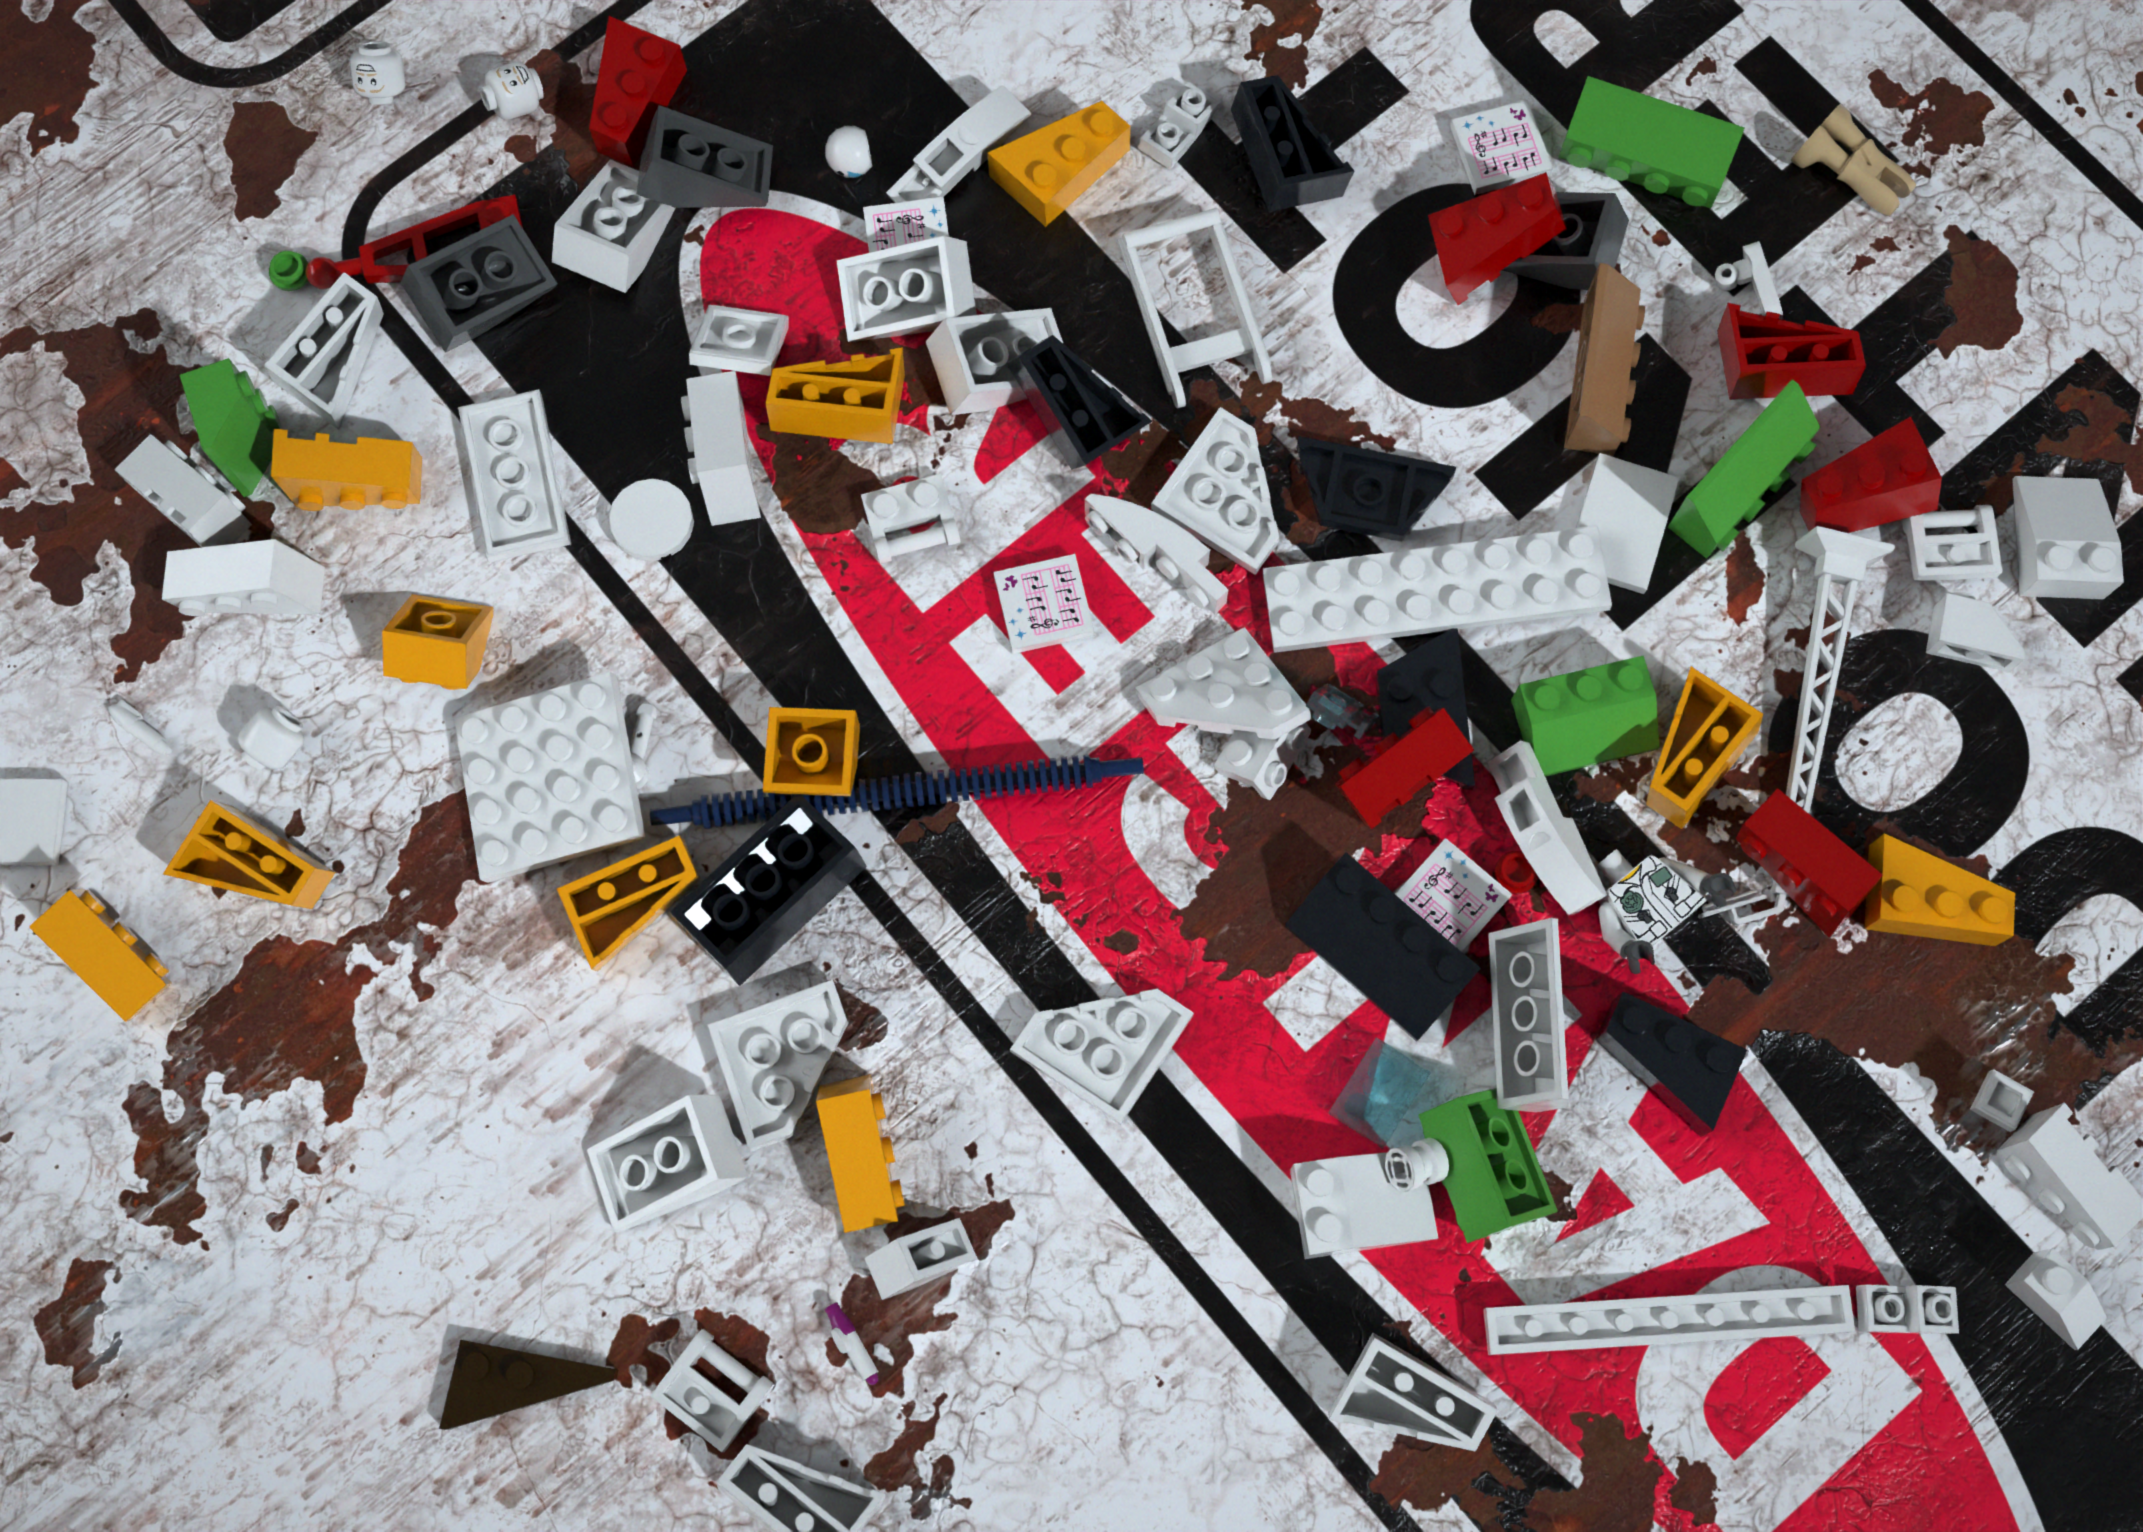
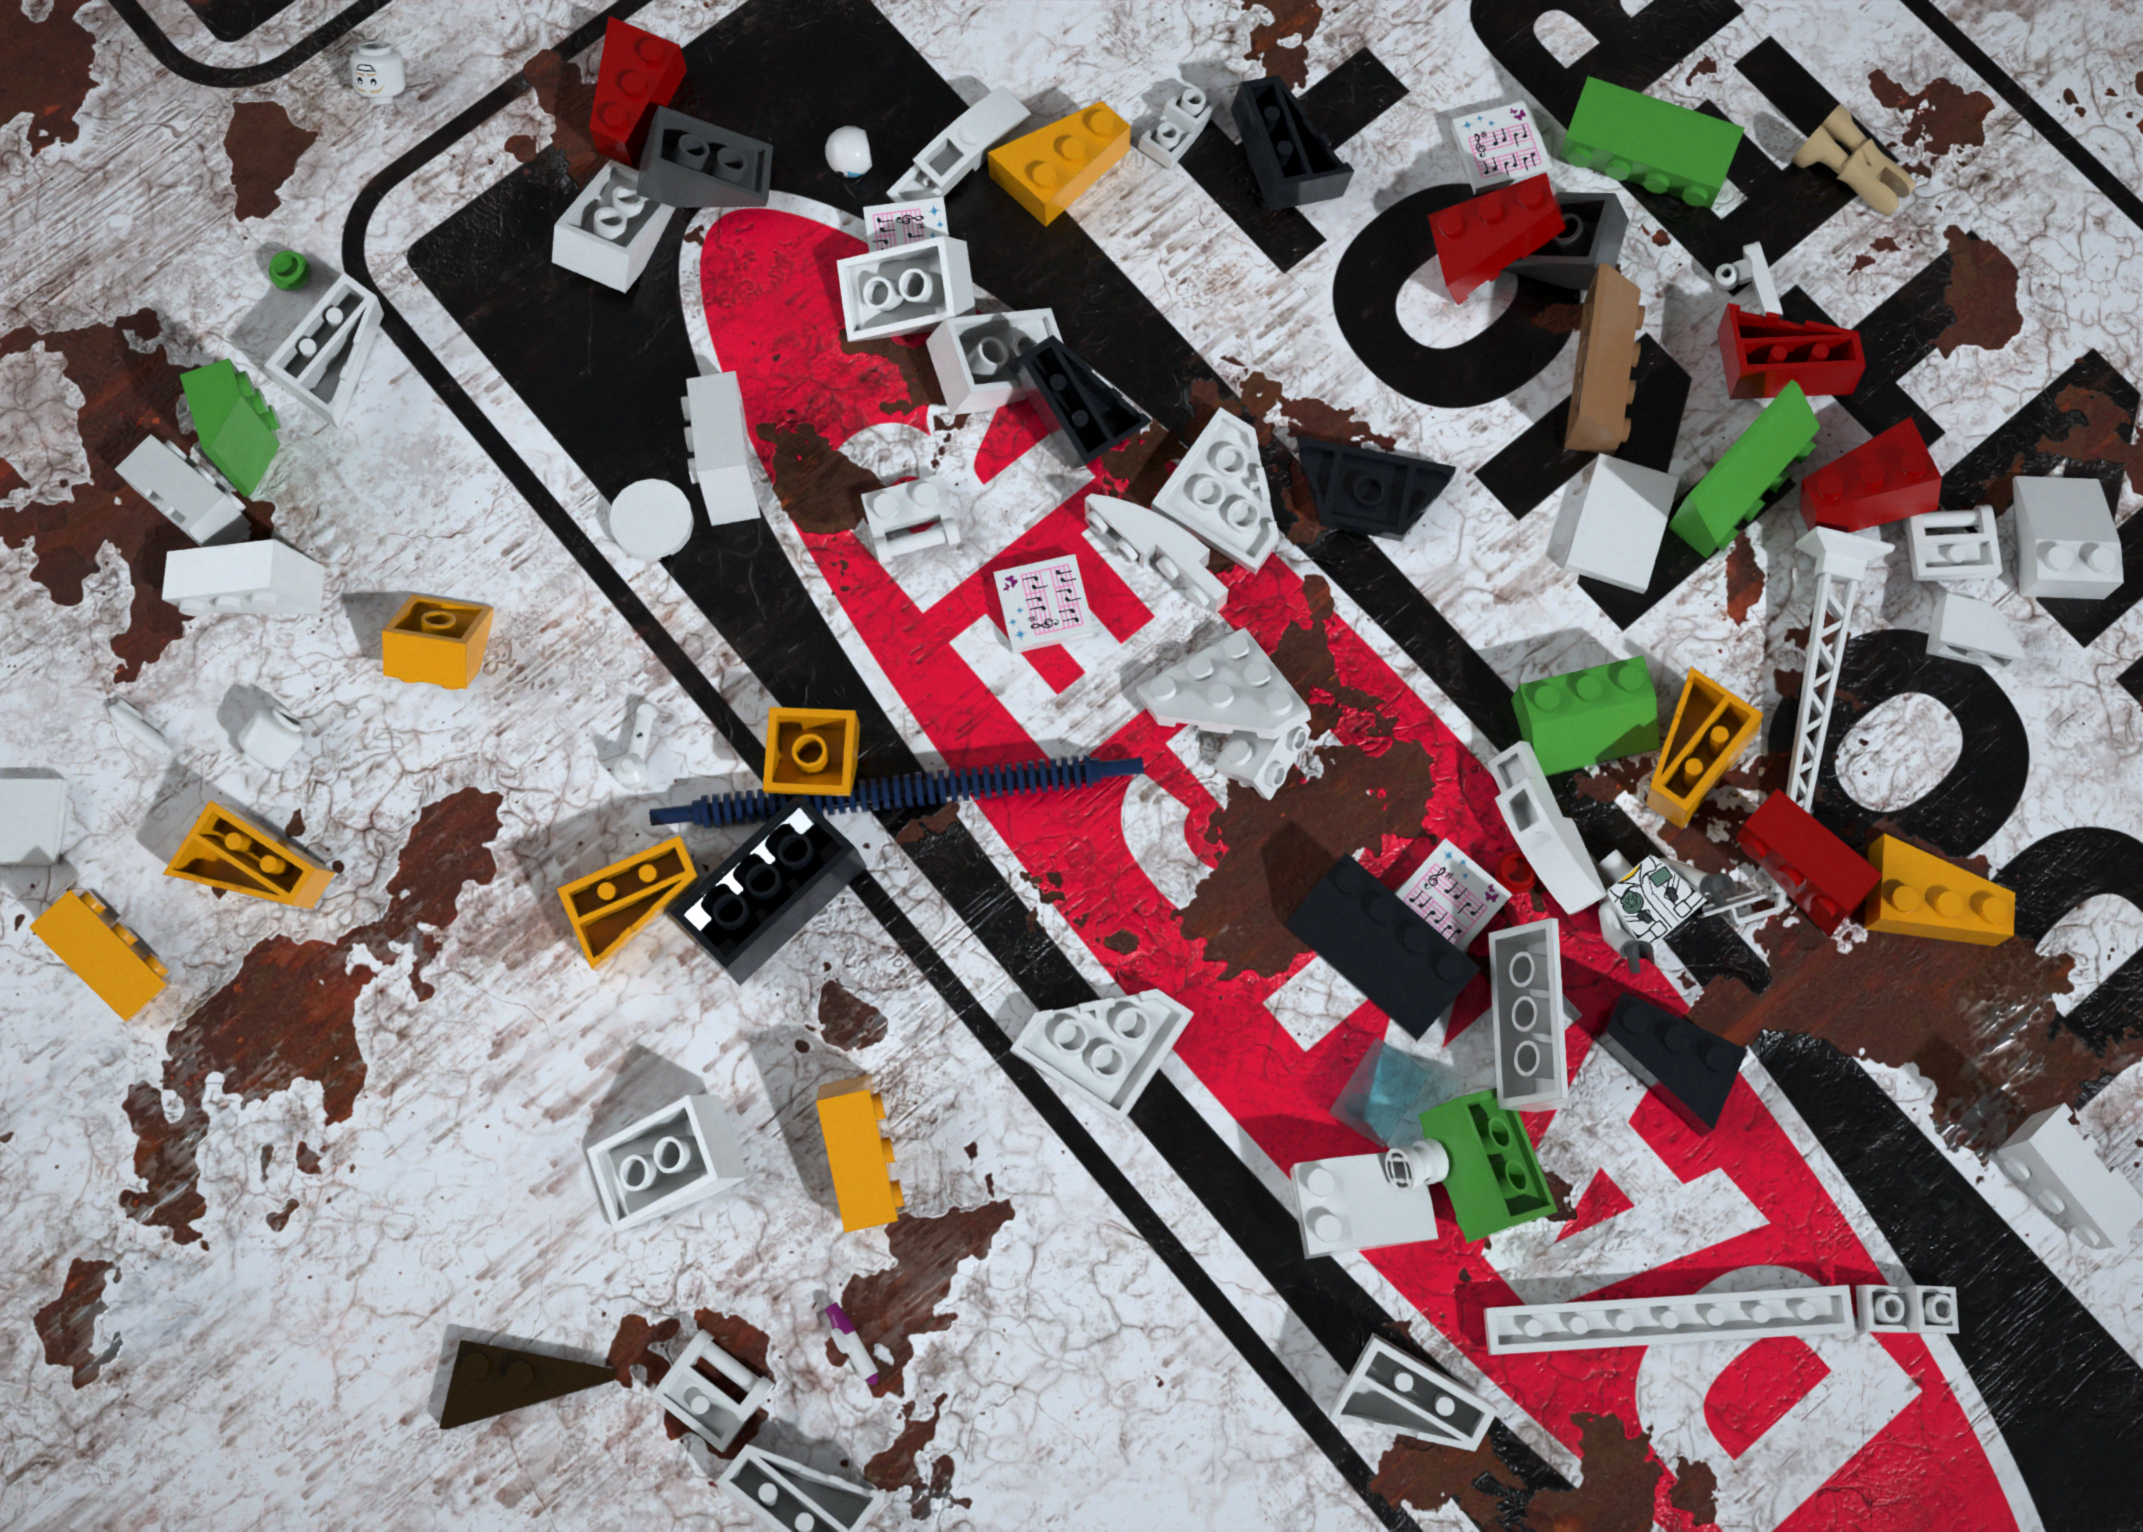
(324, 272): red plate -> none
(346, 474): light orange wedge -> none
(477, 282): dark grey slope -> none
(512, 90): white head -> none
(514, 476): white tile -> none
(549, 777): white plate -> none
(739, 340): white tile -> none
(778, 1058): white plate -> none
(839, 399): light orange wedge -> none
(920, 1258): white slope -> none
(1206, 350): white piece -> none
(1336, 708): clear light blue plate -> none
(1403, 765): red wedge -> none
(1424, 679): black wing -> none
(1436, 589): white plate -> none
(2001, 1100): white tile -> none
(2058, 1296): white slope -> none

